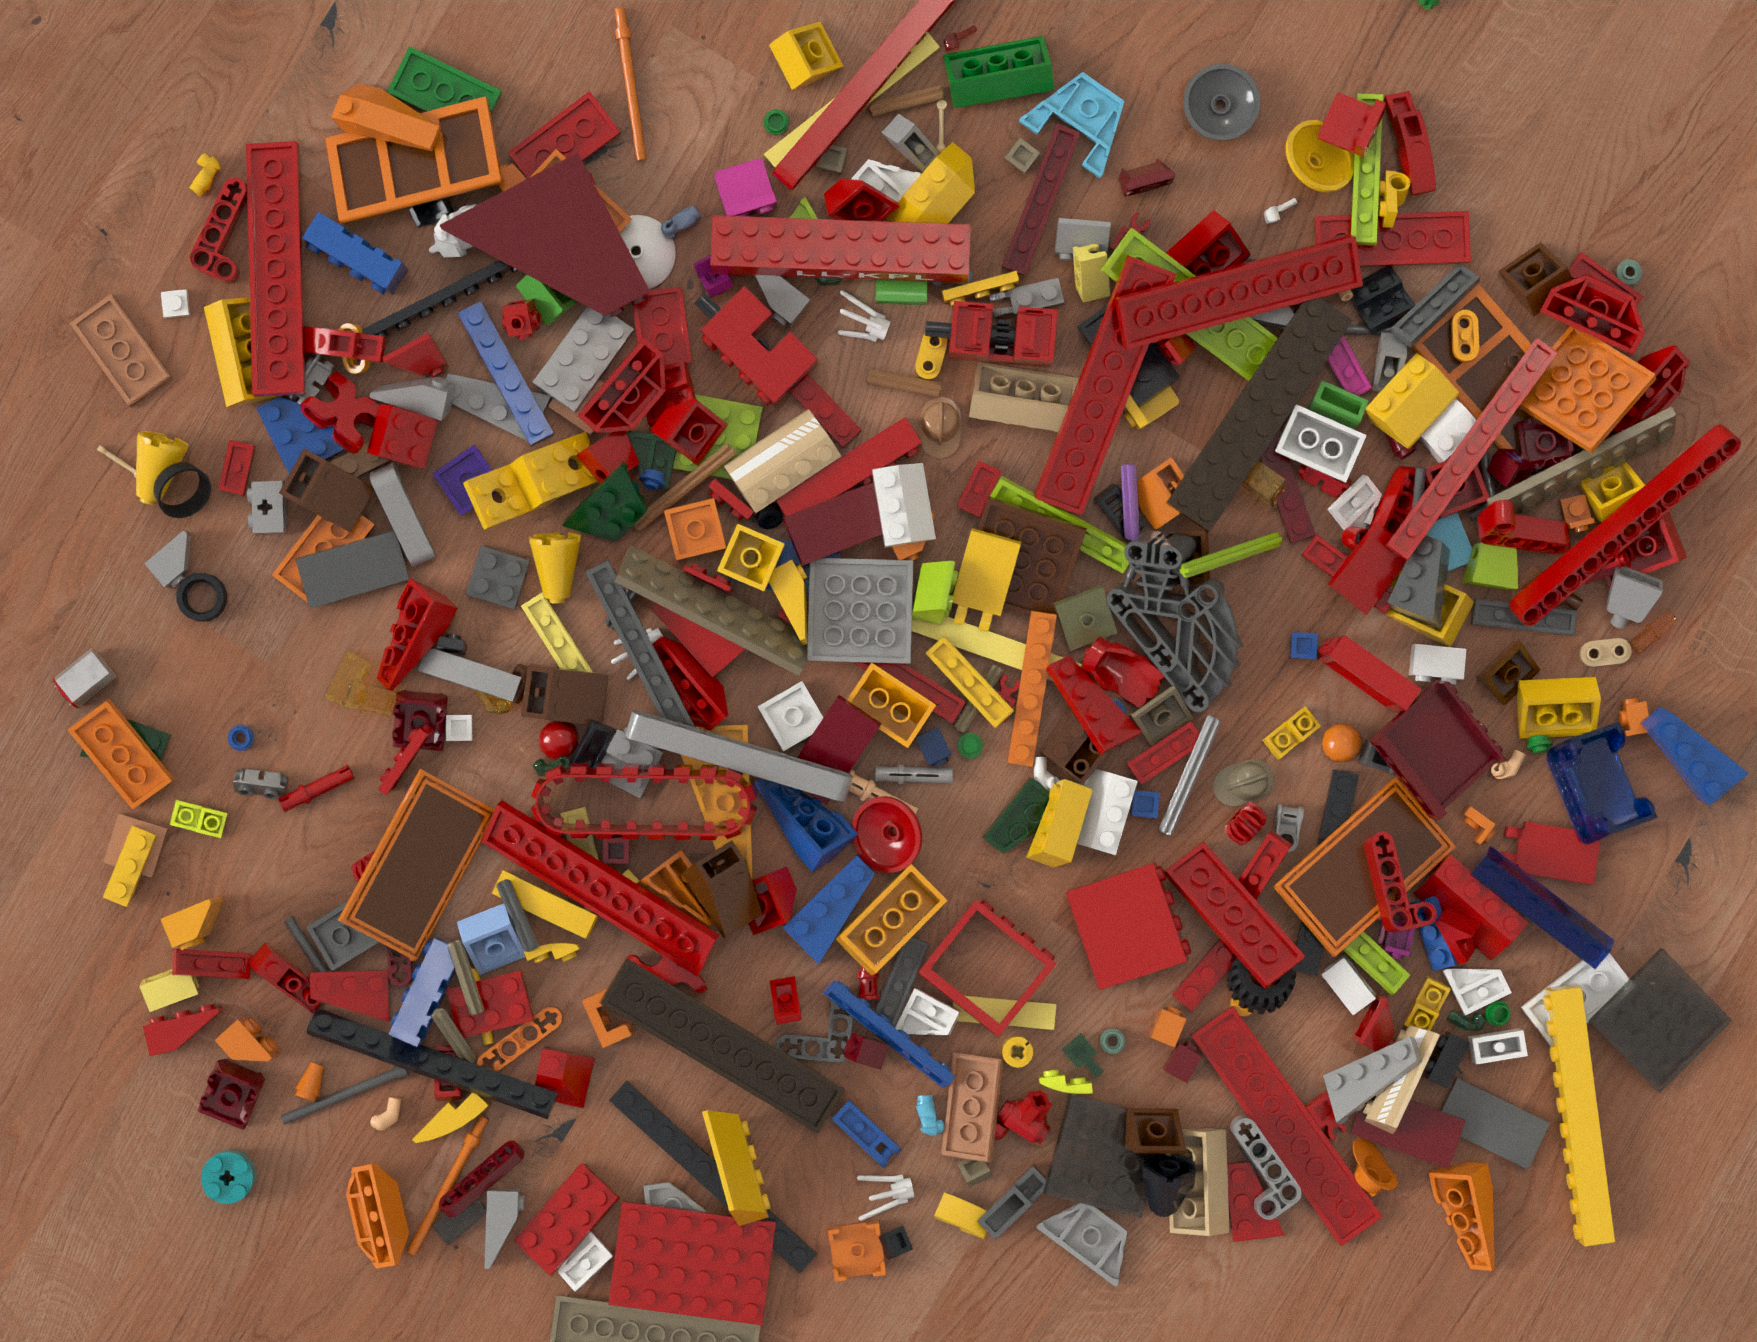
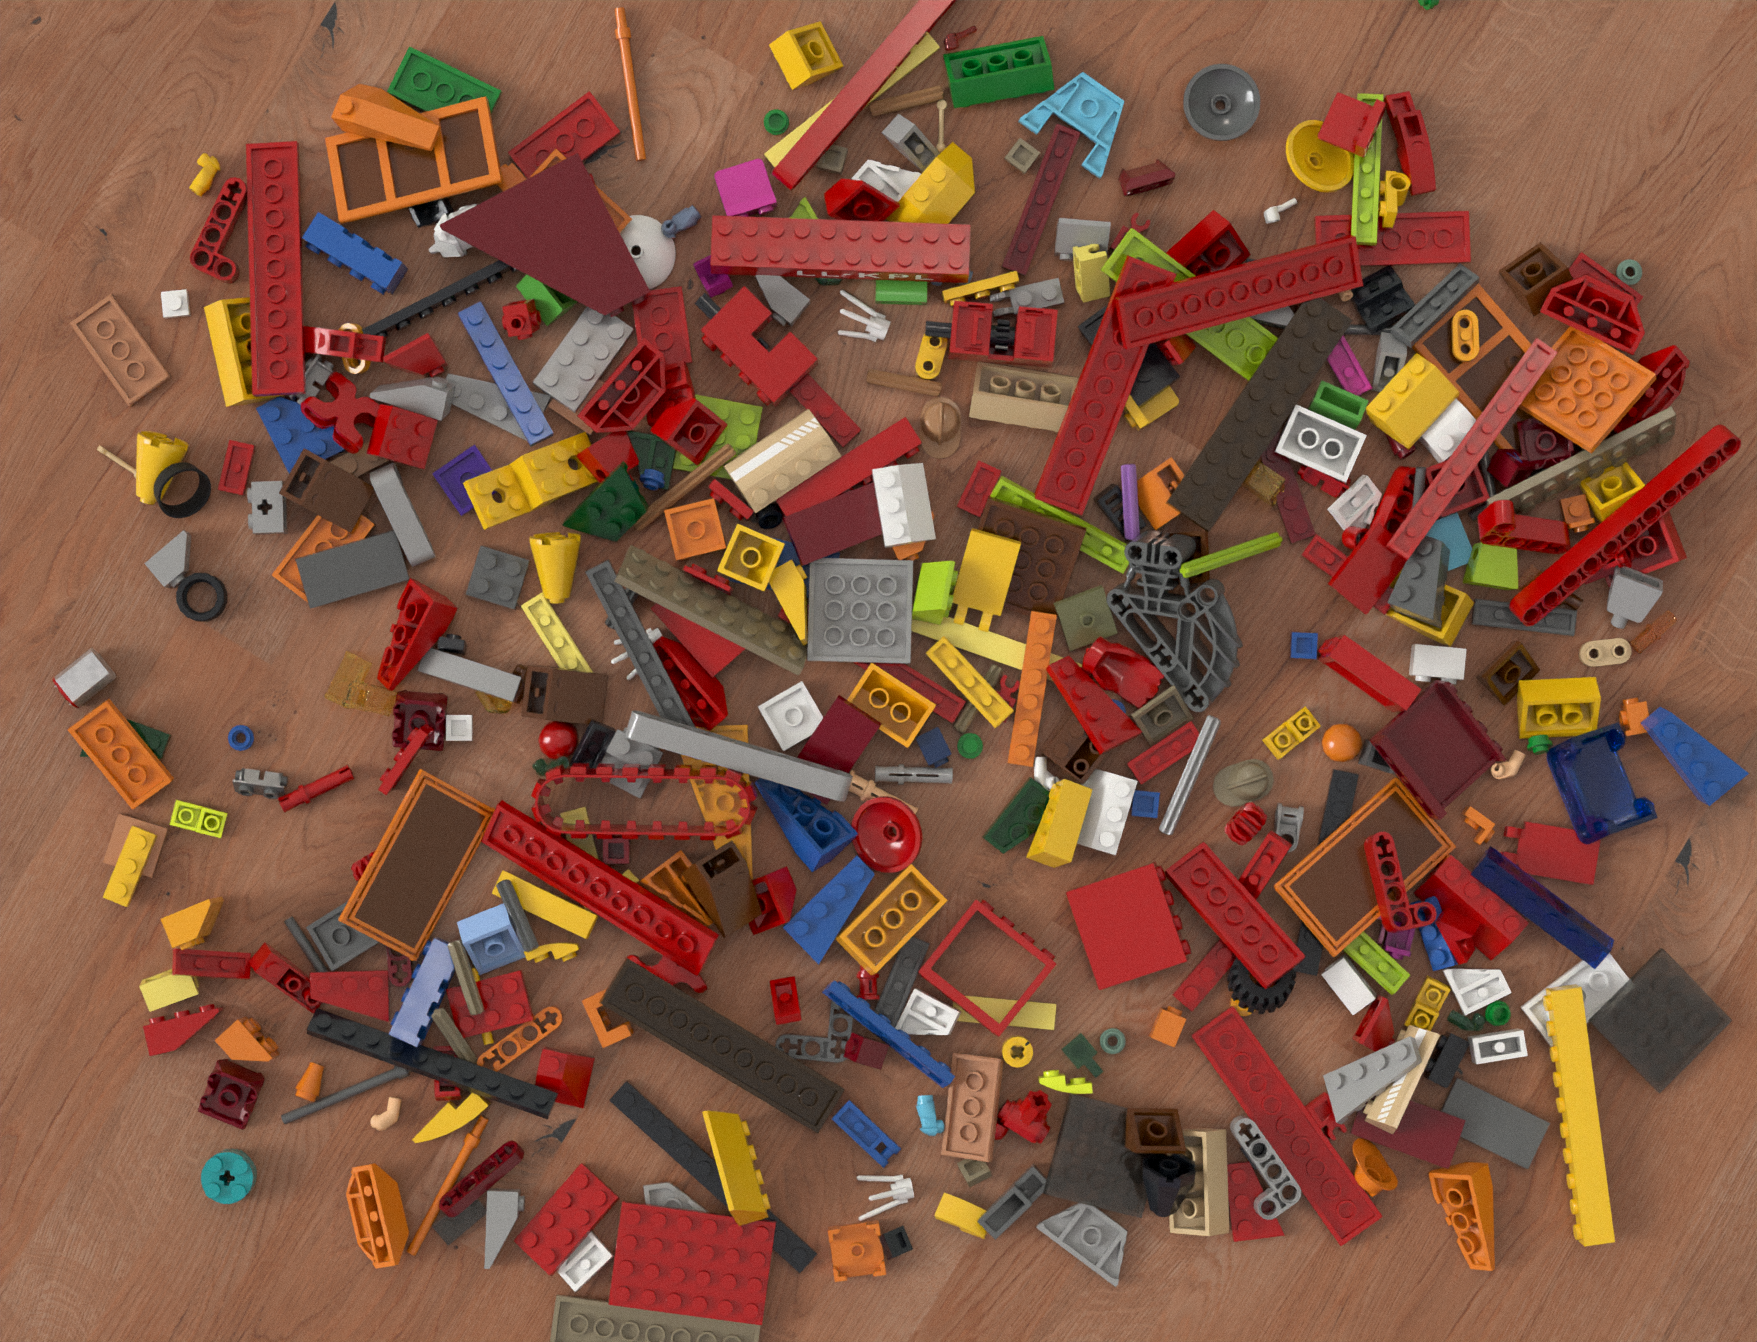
(1182, 1061): dark red brick -> none

